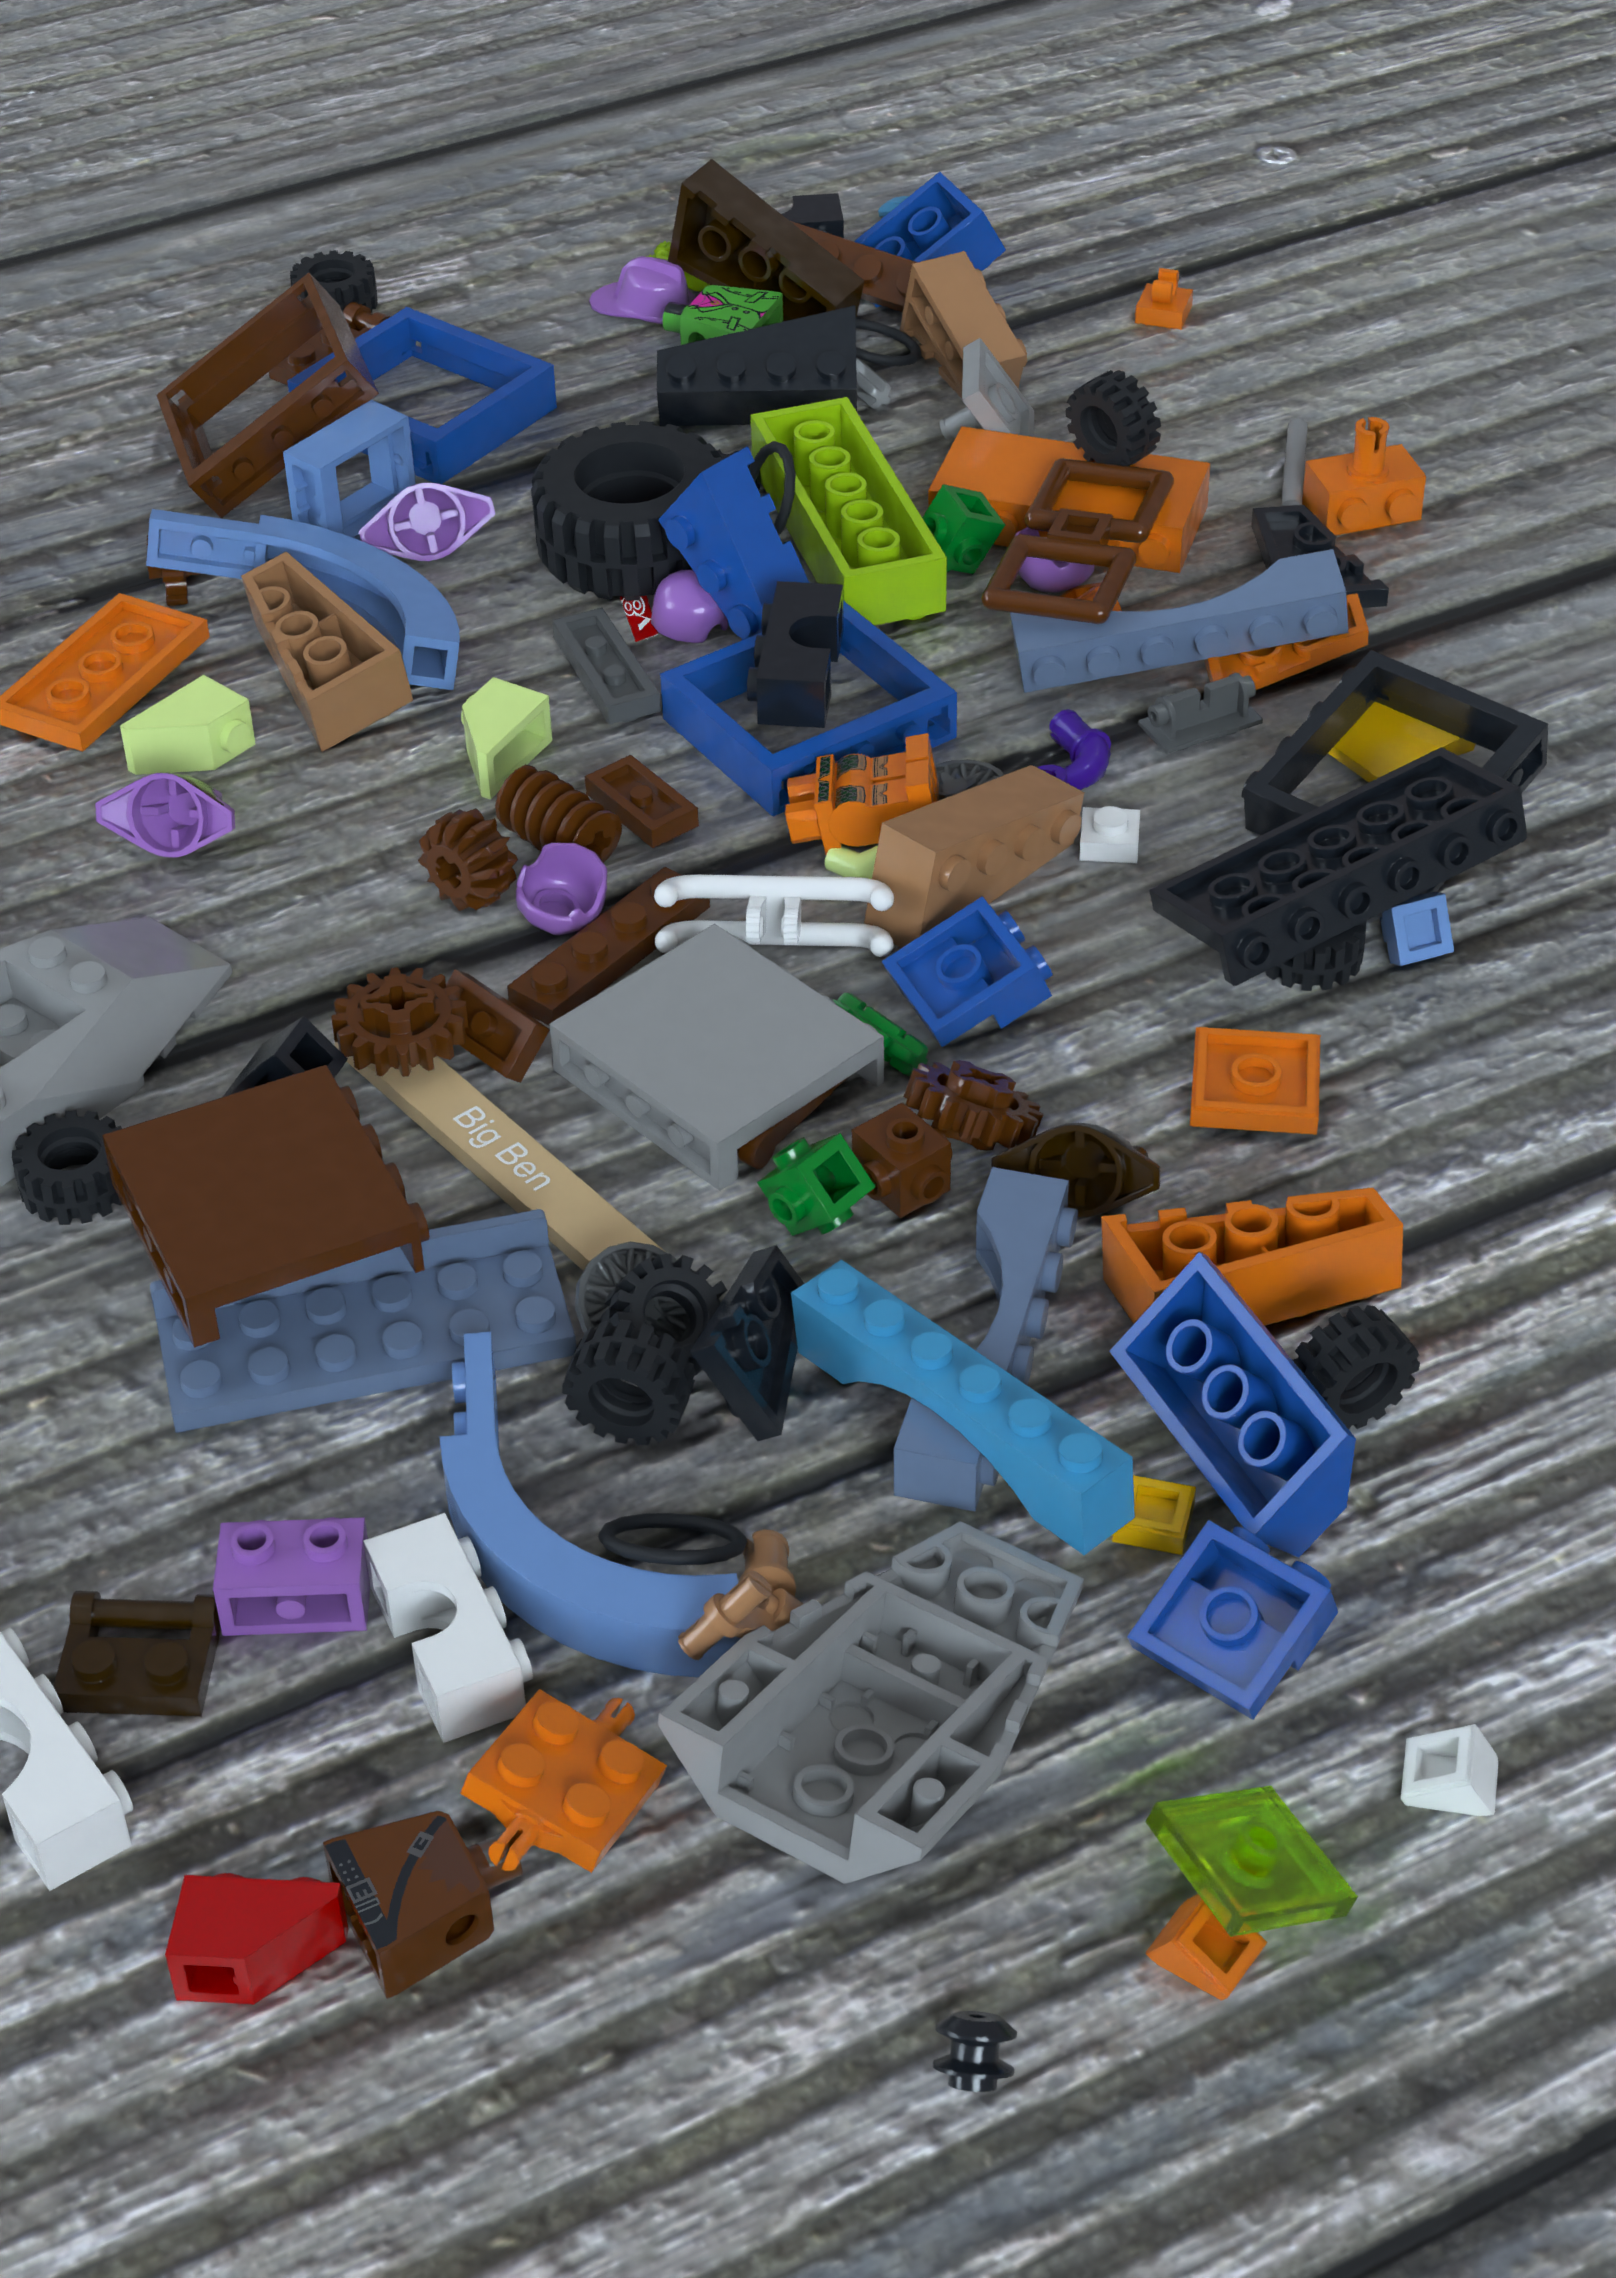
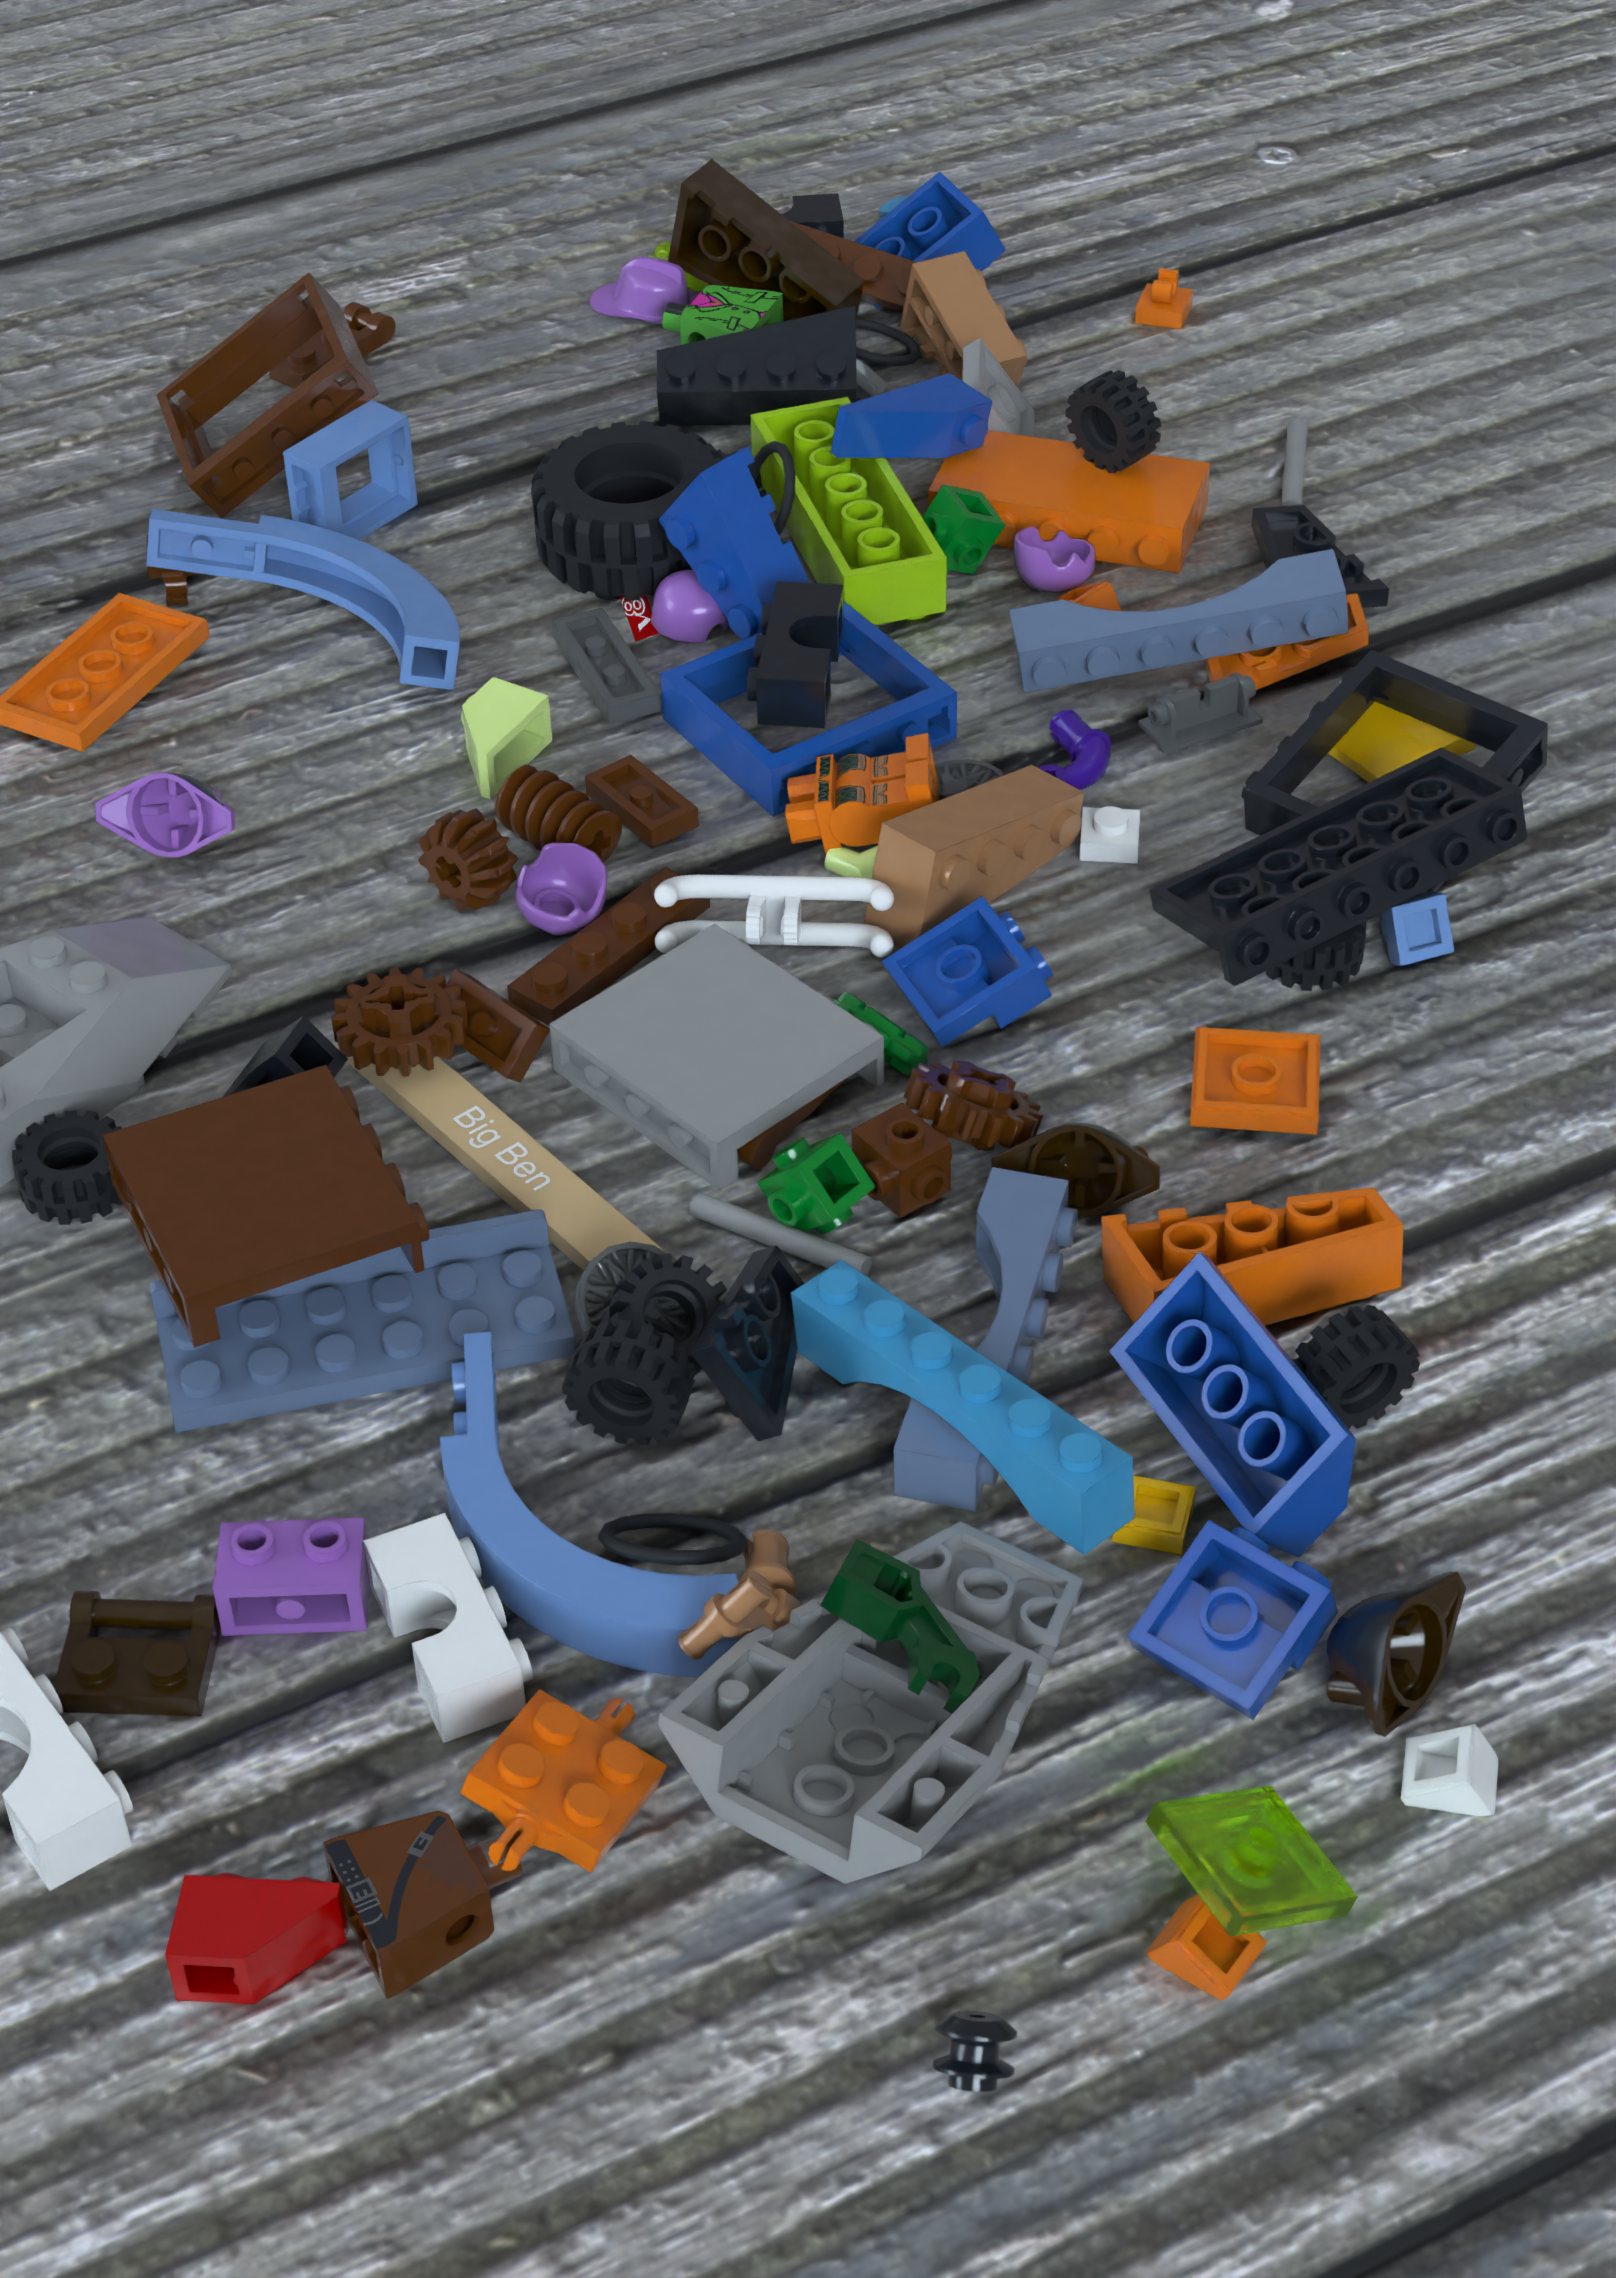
(189, 730): yellowish green slope -> none
(326, 652): medium nougat wedge -> none
(342, 276): black tyre -> none
(427, 521): medium lavender hat -> none
(521, 384): blue window -> none
(775, 1233): none -> light grey bar
(889, 1604): none -> dark green piece
(914, 421): none -> blue slope
(1078, 539): reddish brown bar -> none
(1365, 487): orange brick -> none
(1394, 1649): none -> dark brown hat

